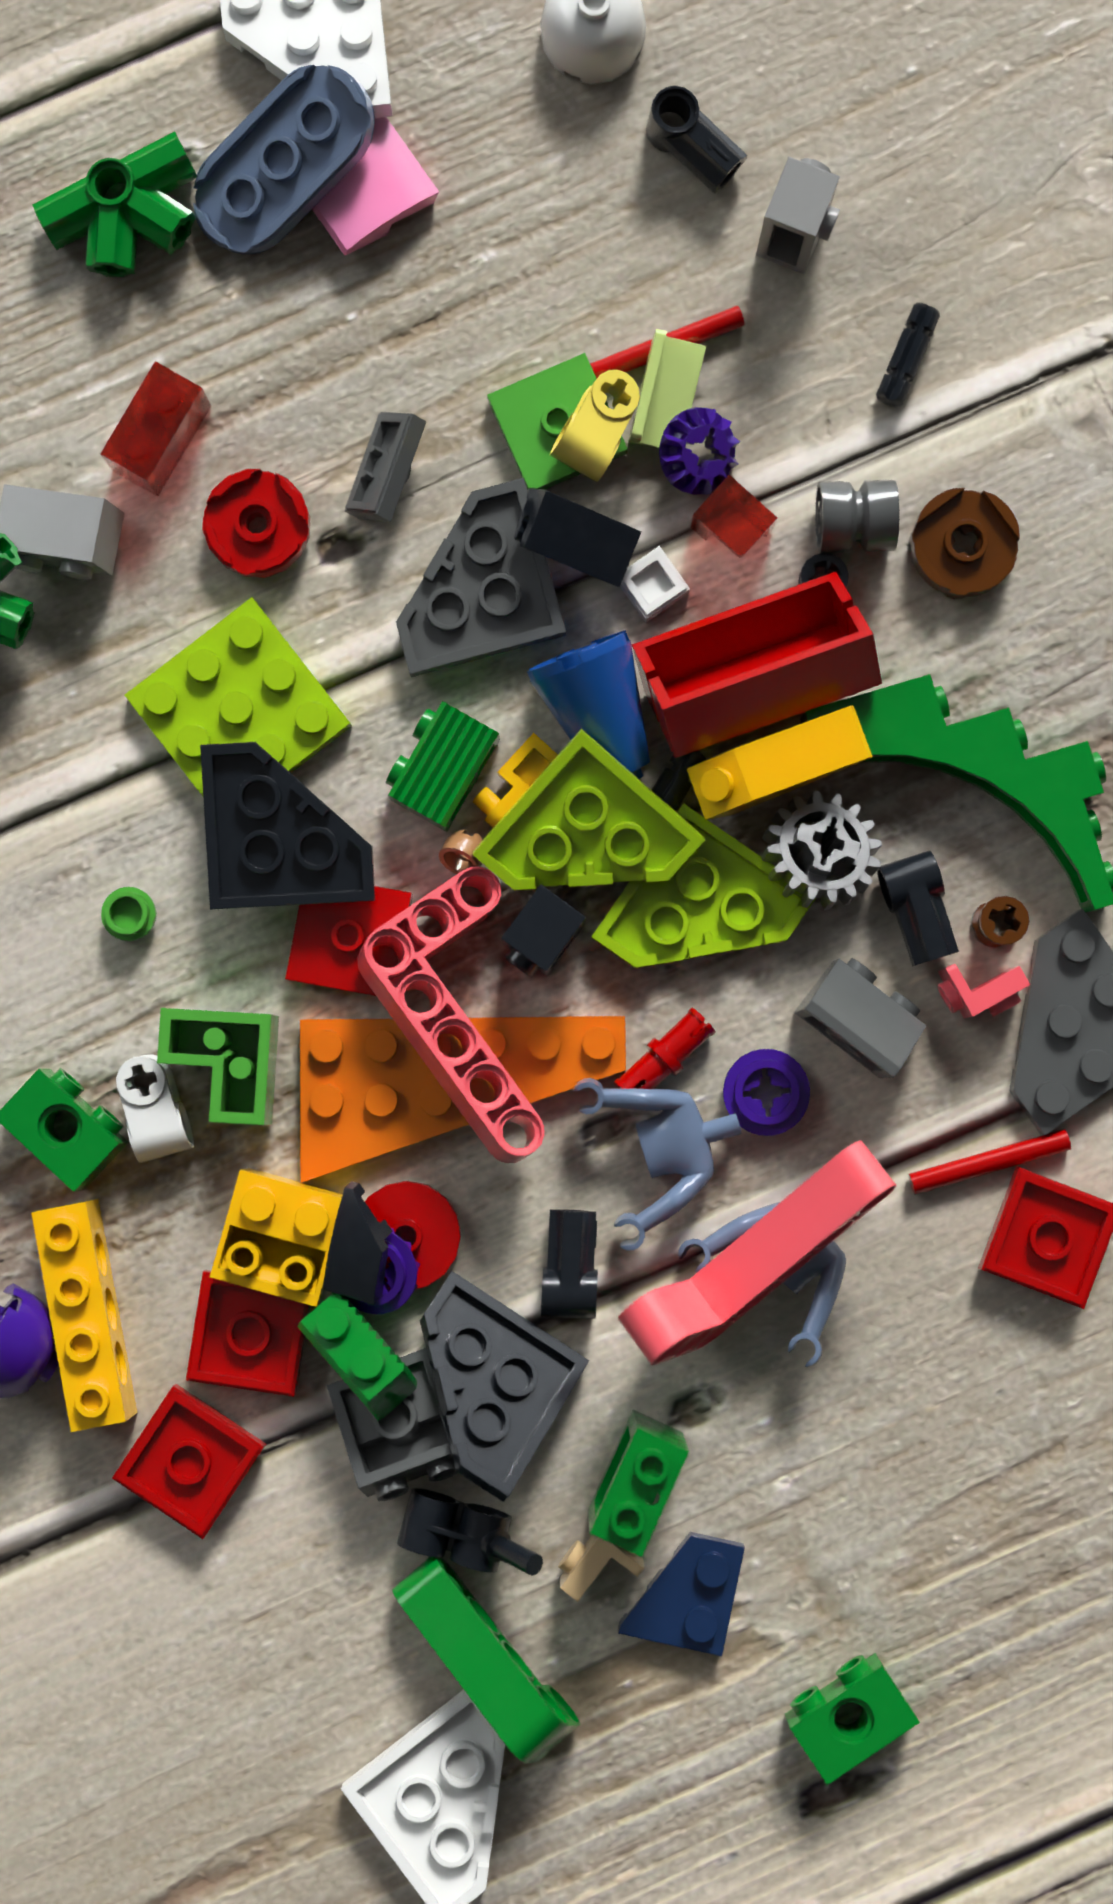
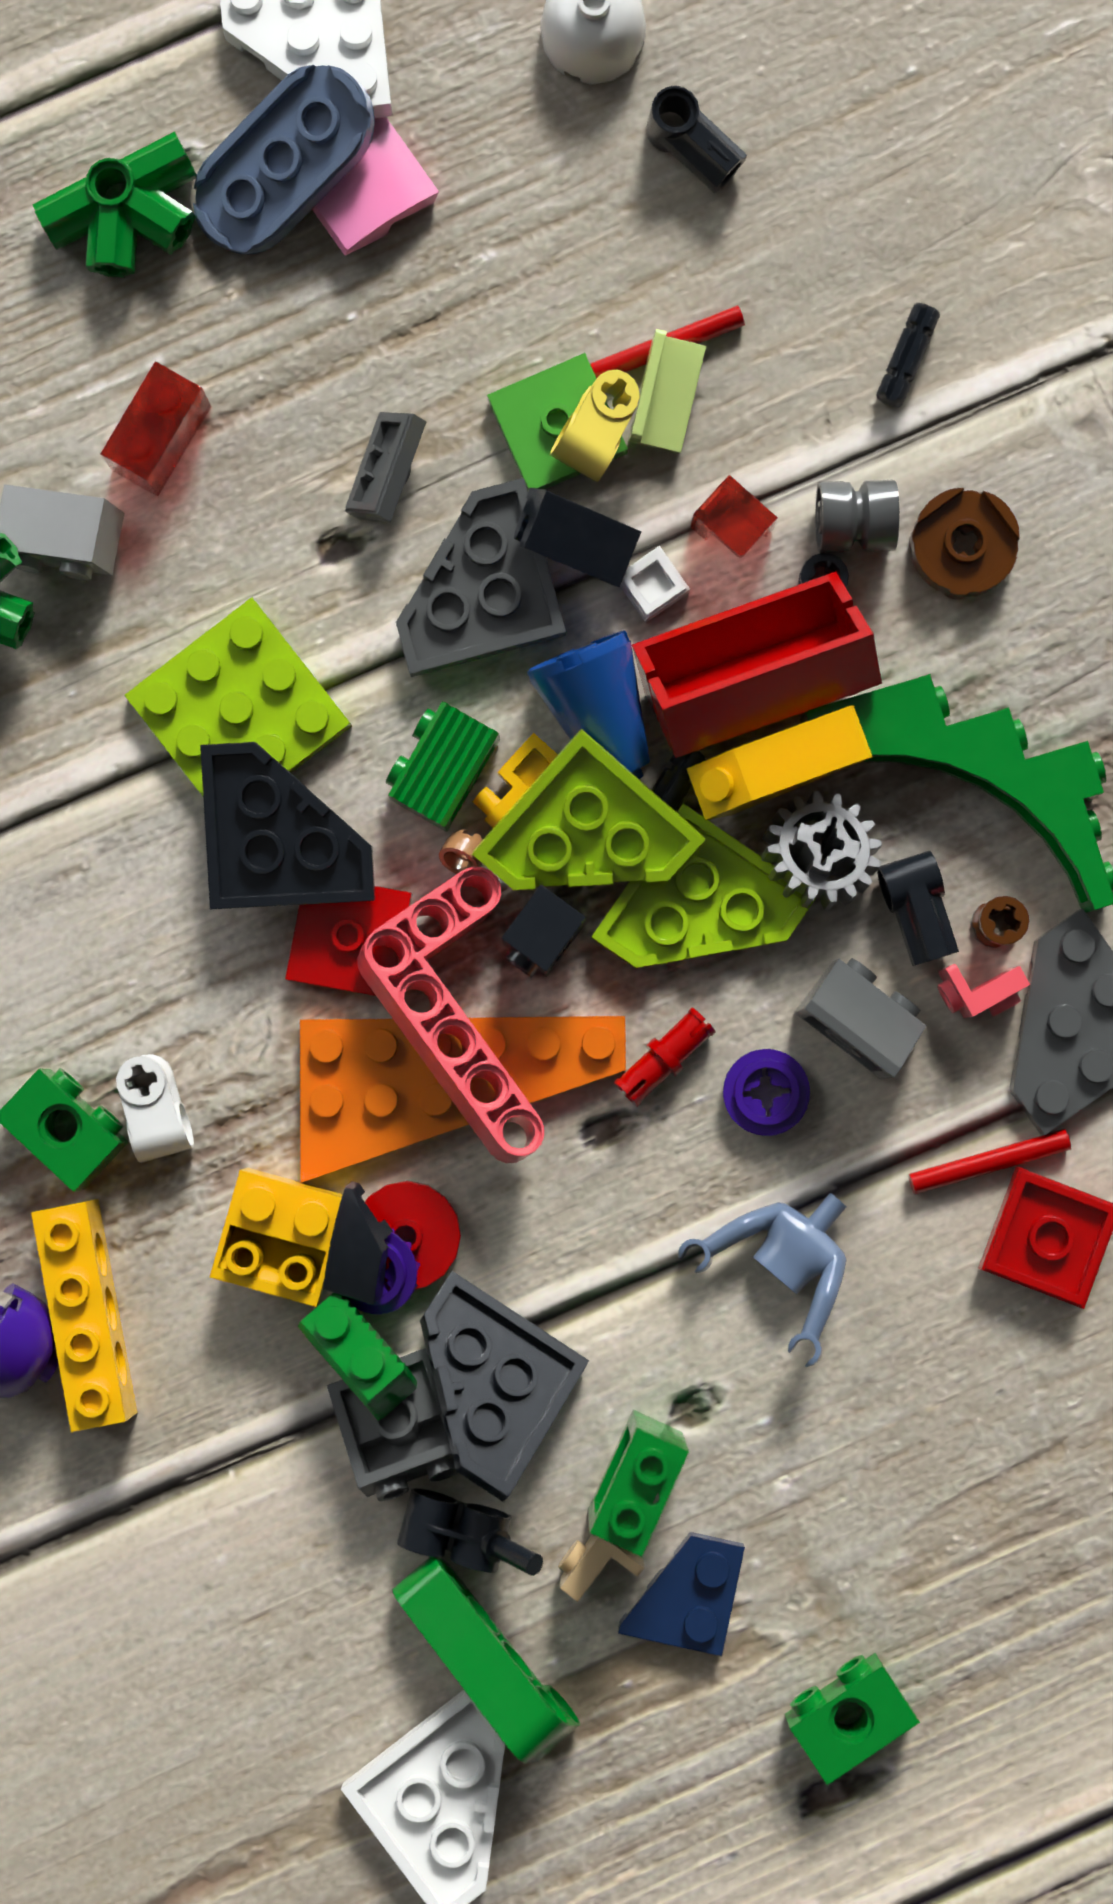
(128, 914): bright green plate -> none
(189, 1461): red plate -> none
(239, 1051): bright green brick -> none
(246, 1339): red plate -> none
(252, 496): red plate -> none
(570, 1275): black piece -> none
(671, 1144): sand blue piece -> none
(682, 465): dark purple gear -> none
(698, 1310): coral beam -> none
(799, 214): light grey brick -> none

